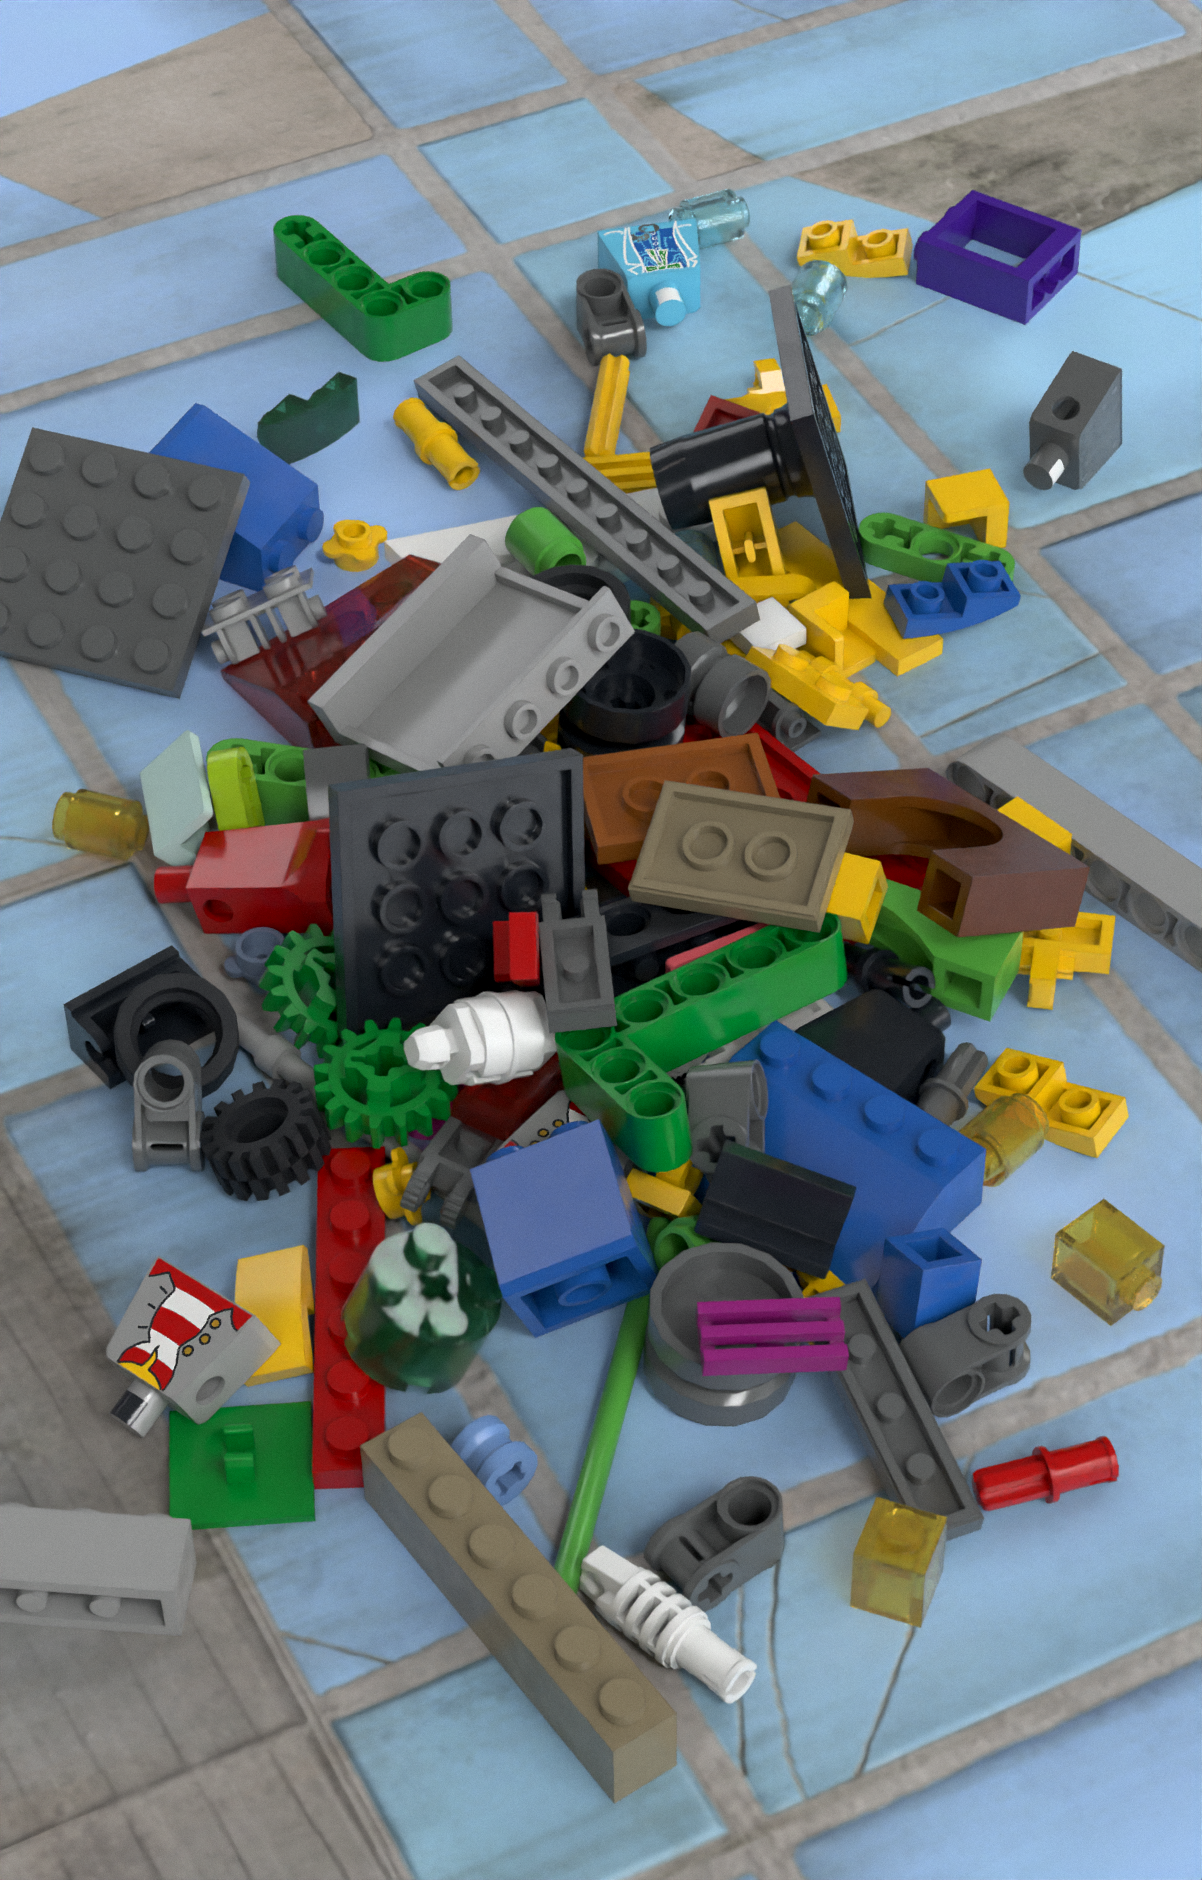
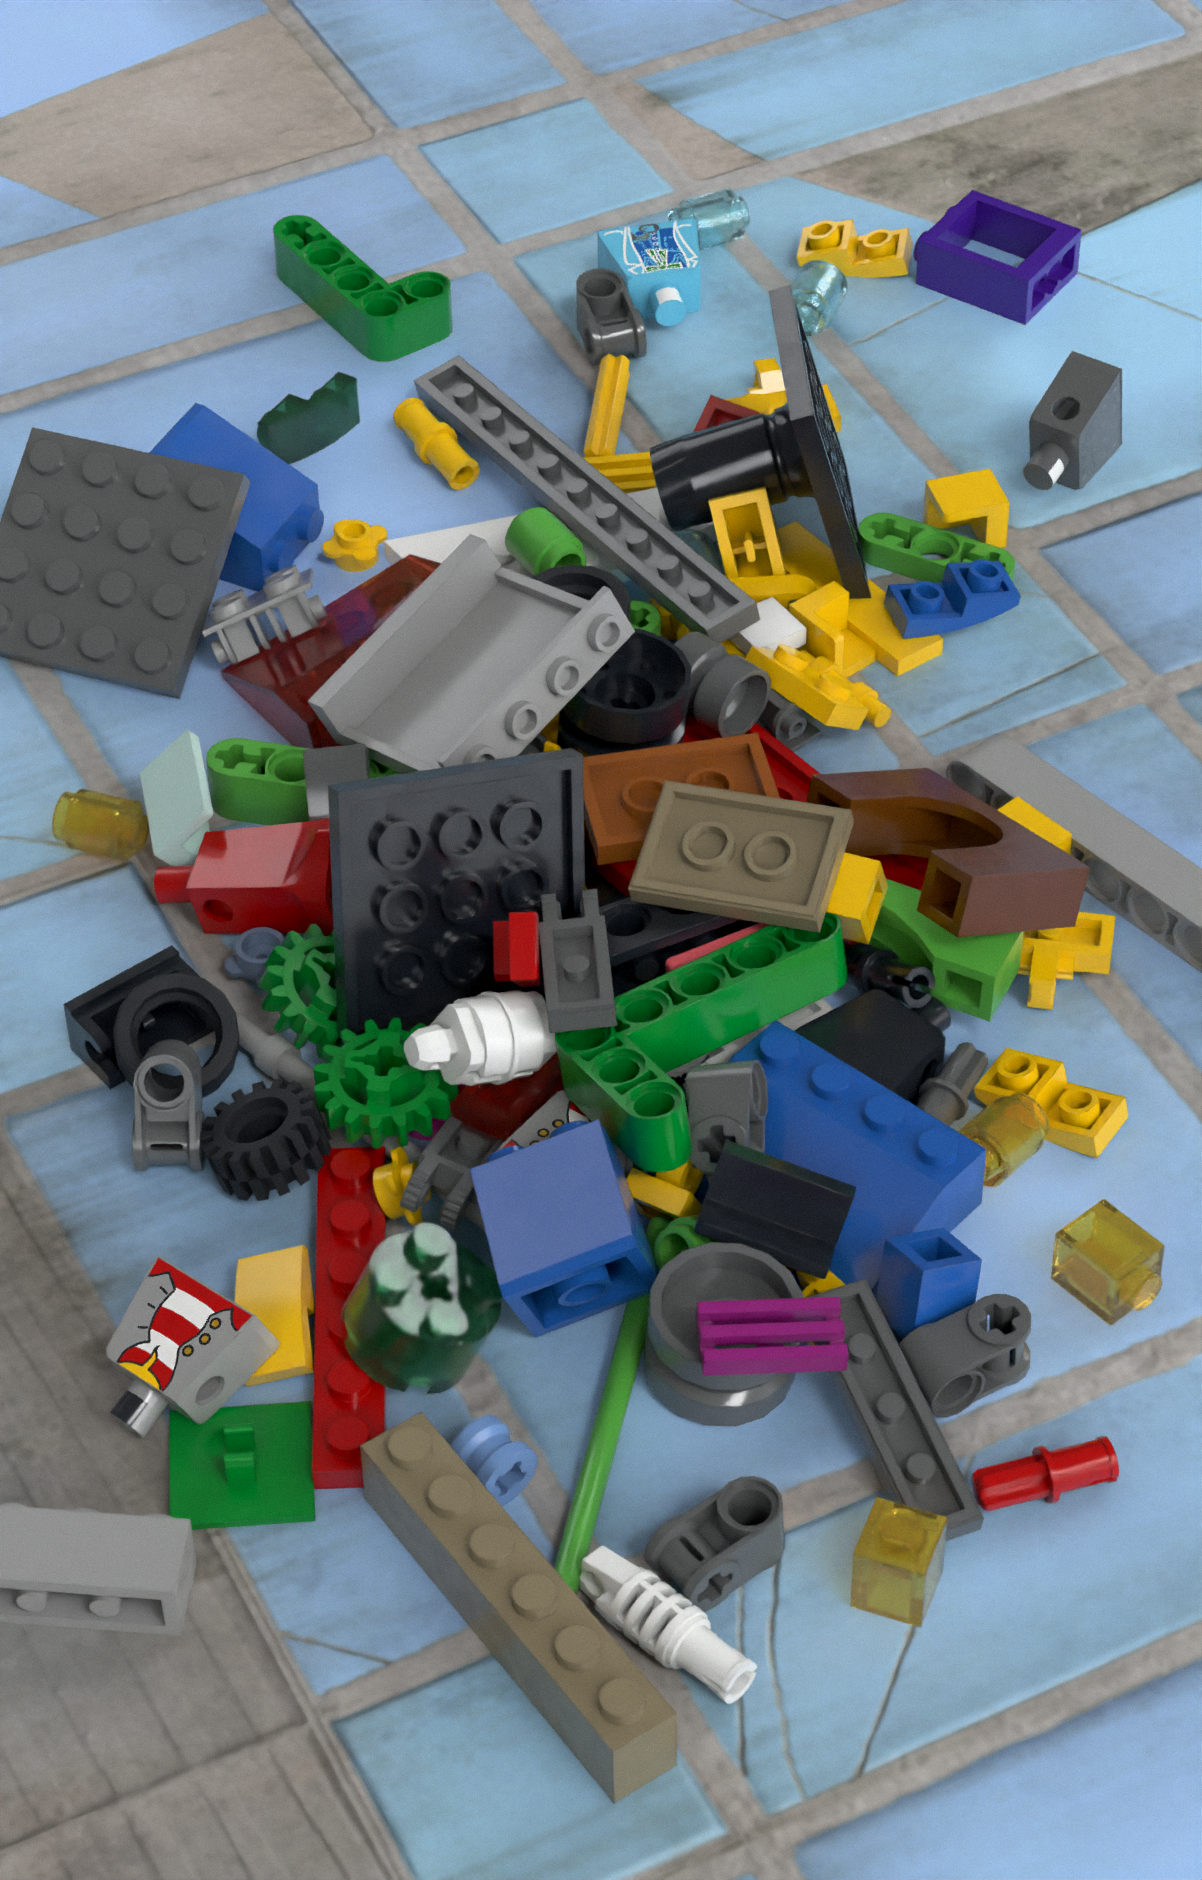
(234, 789): lime beam -> none

